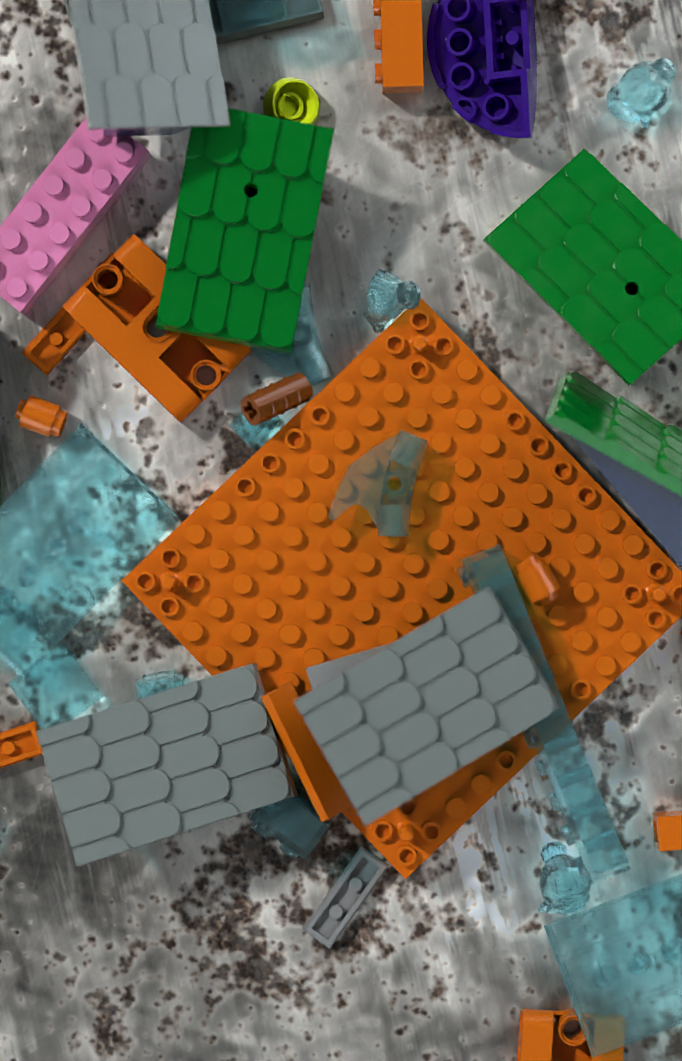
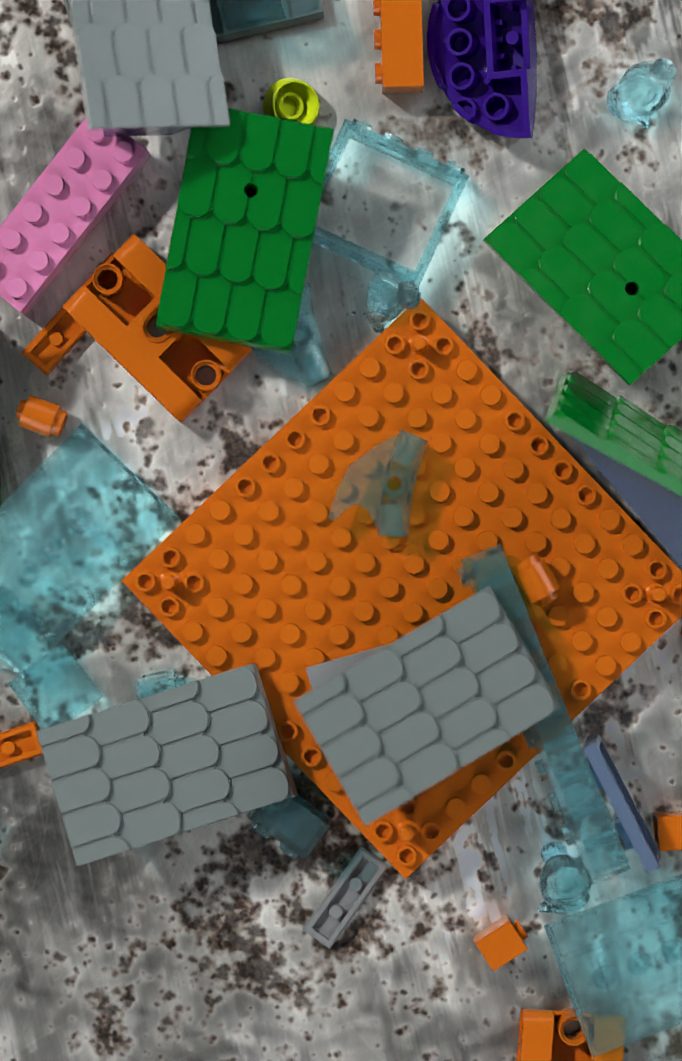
(254, 434): clear light blue brick -> none
(276, 398): dark orange axle -> none
(307, 757): orange tile -> none
(419, 159): none -> clear light blue window
(501, 942): none -> orange brick
(628, 819): none -> sand blue hinge

